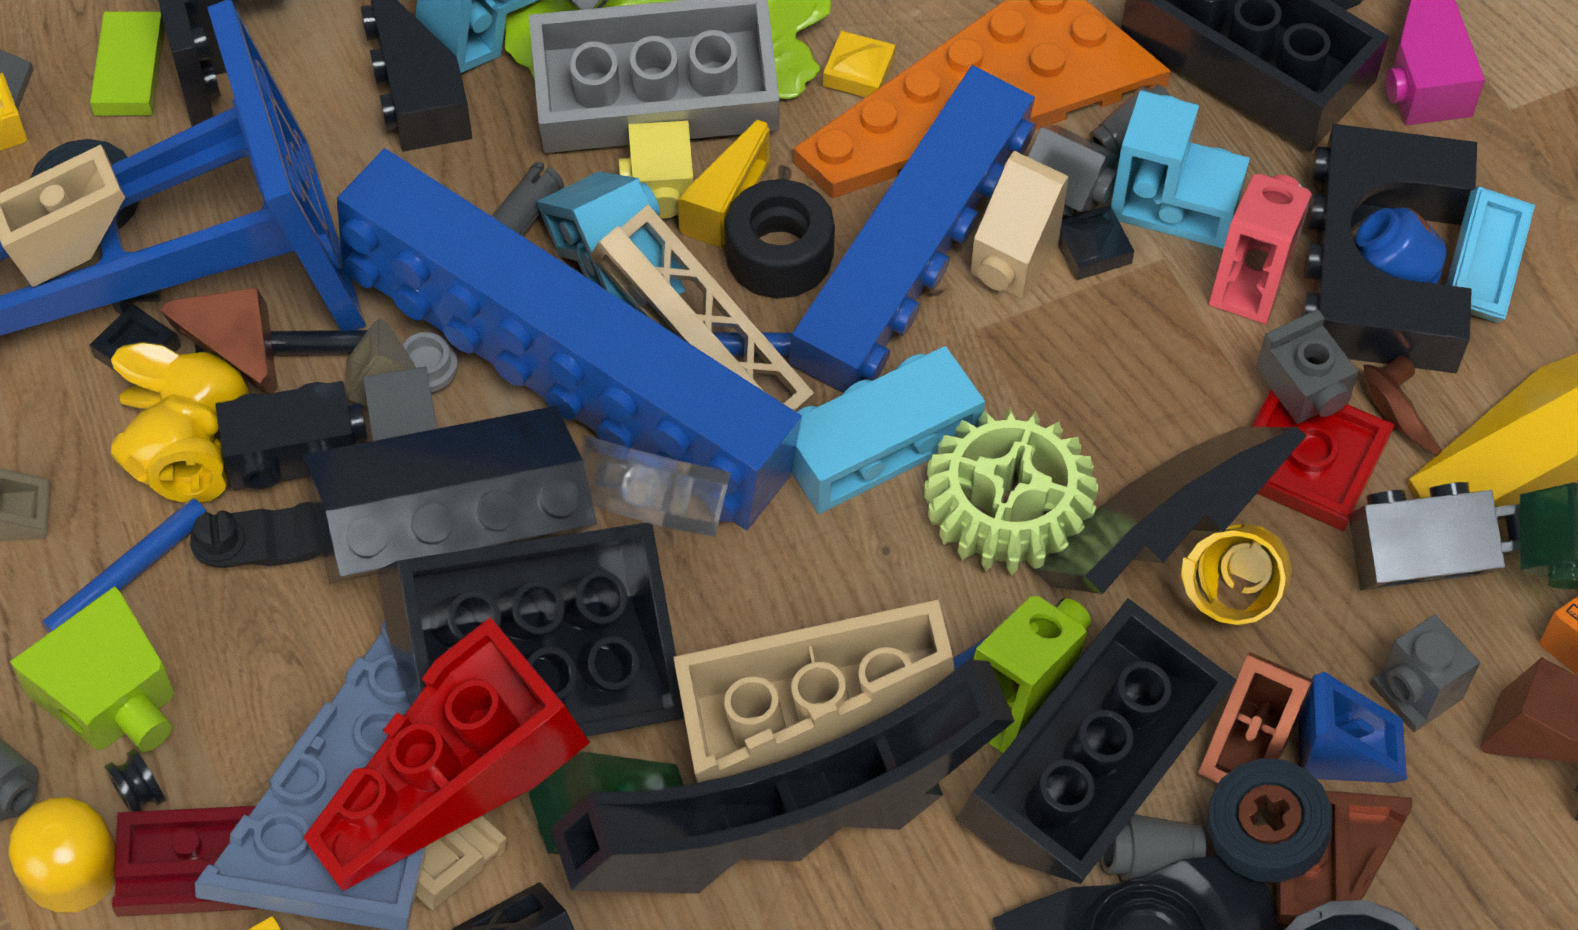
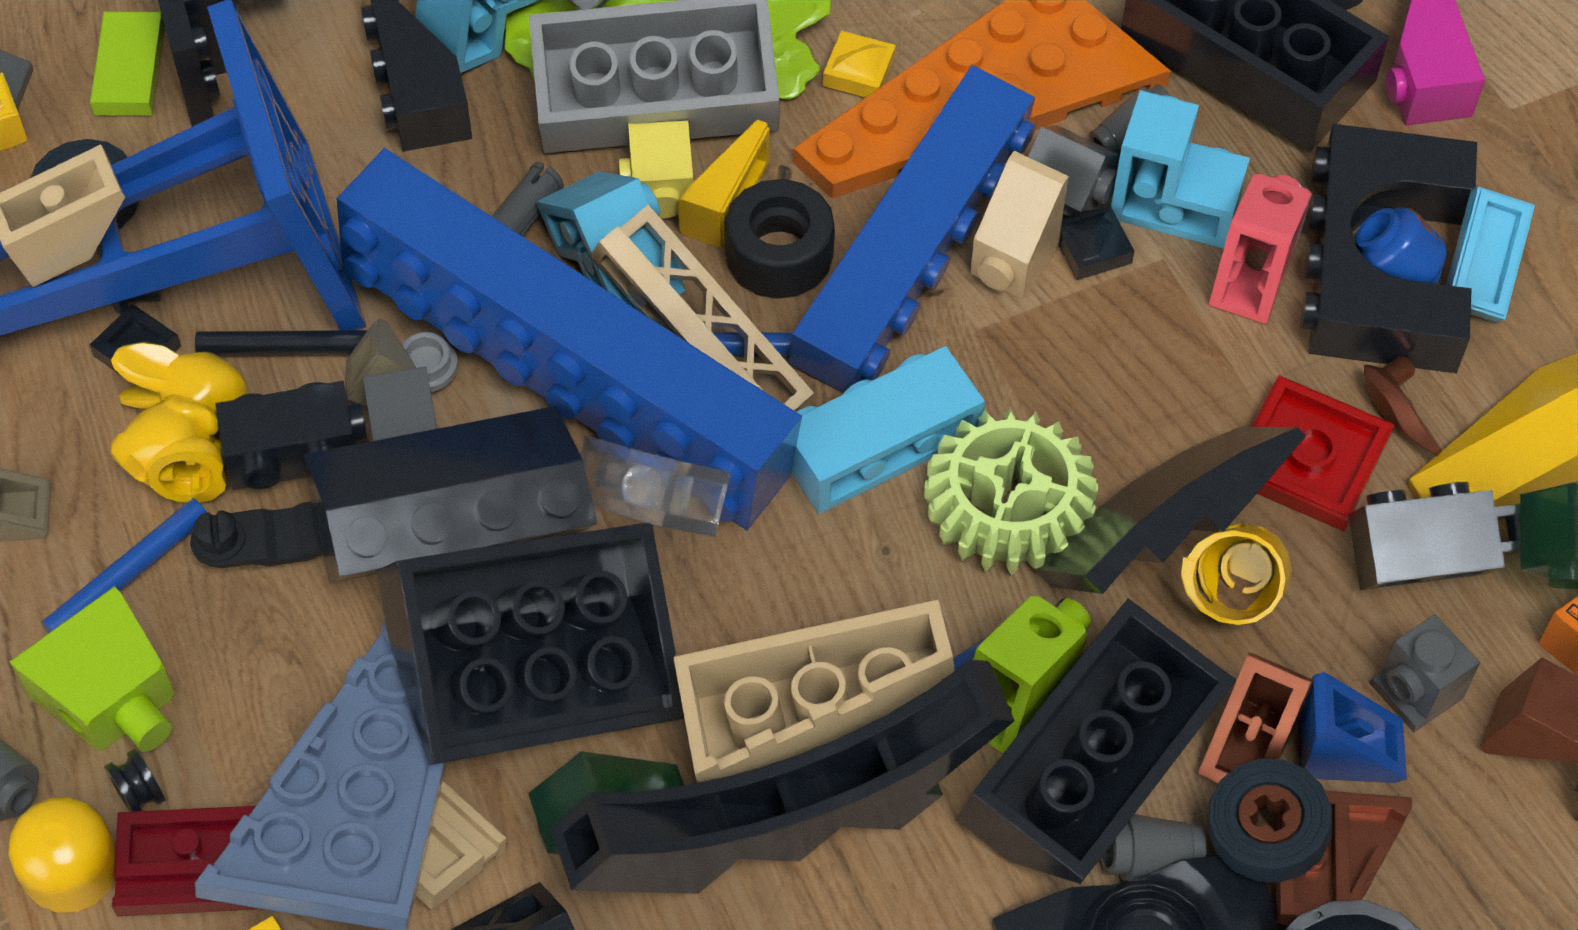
(231, 327): copper slope -> none
(459, 751): red wedge -> none
(1306, 368): dark grey brick -> none

